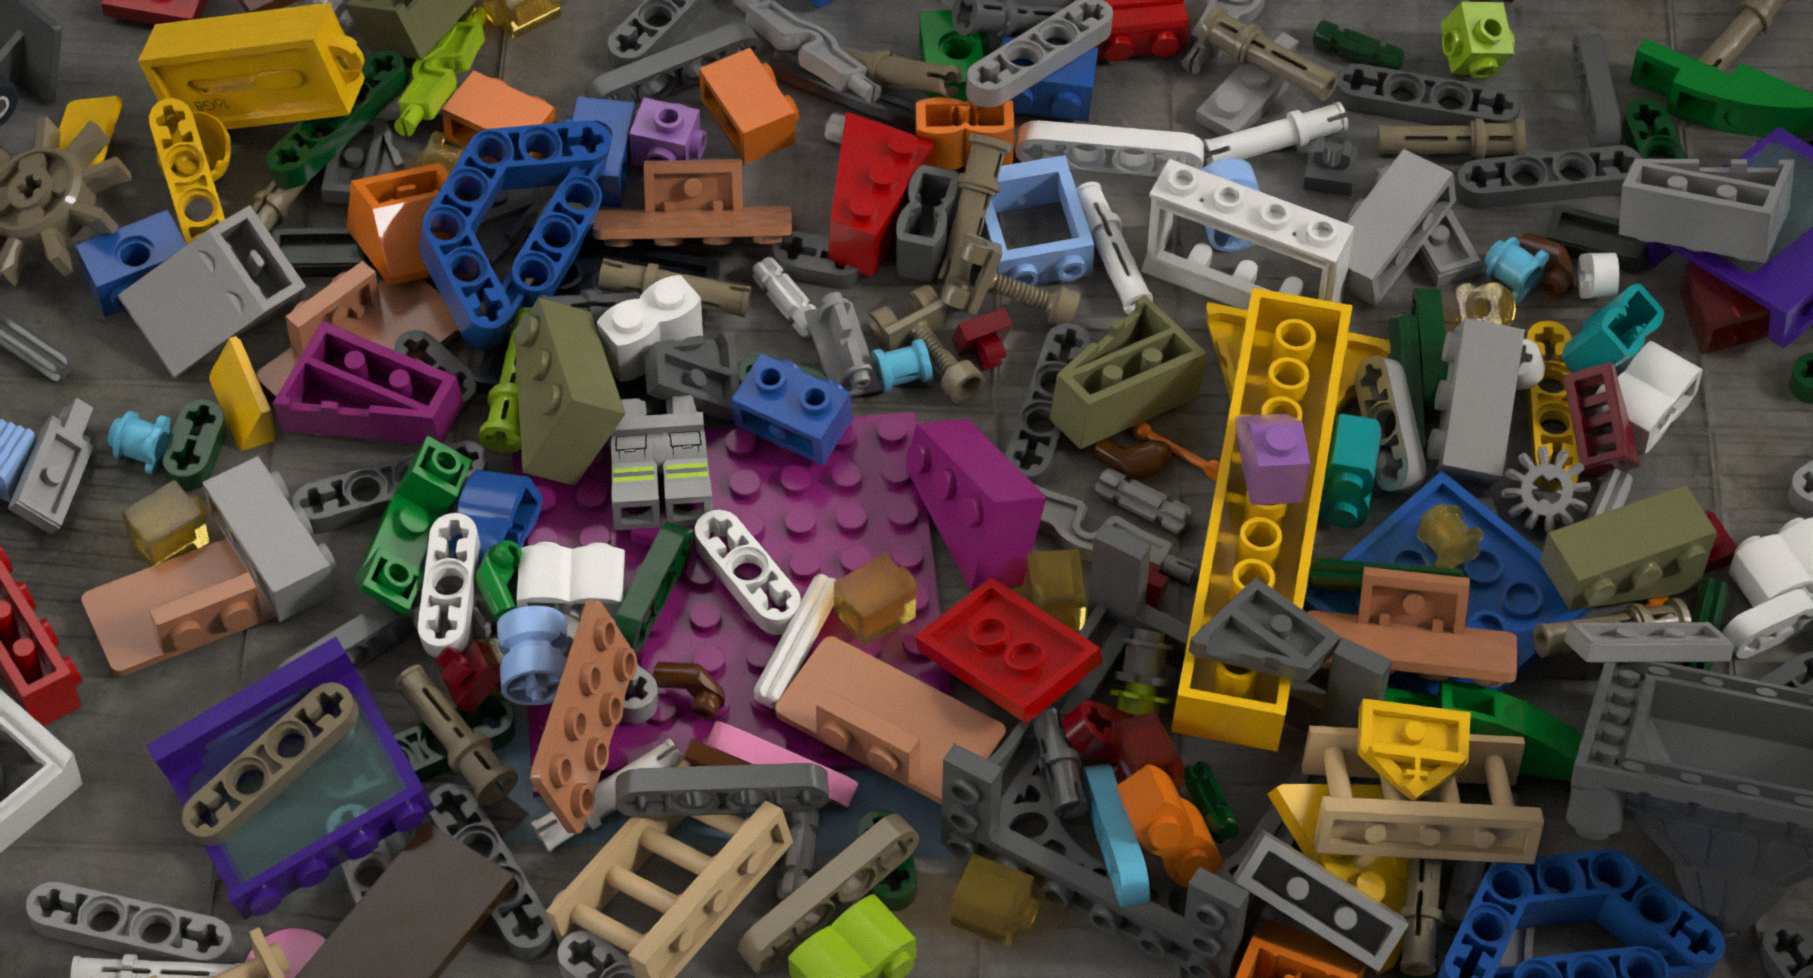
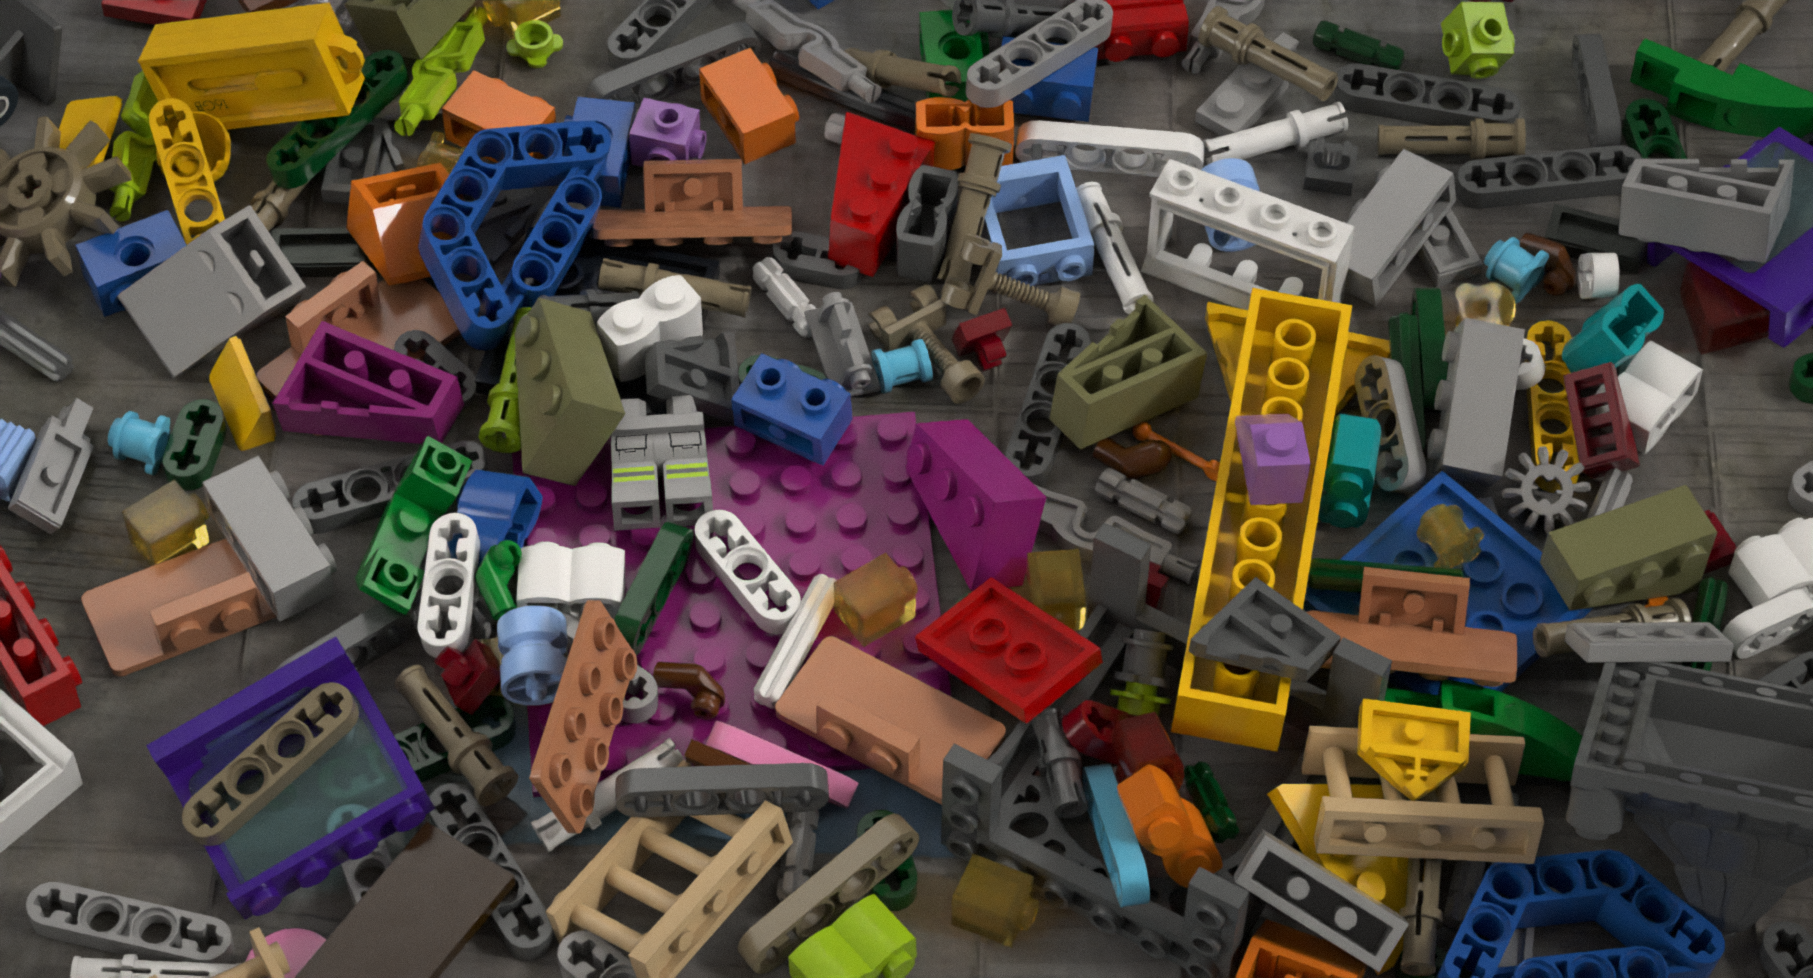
(134, 149): none -> lime piece
(534, 43): none -> lime plate

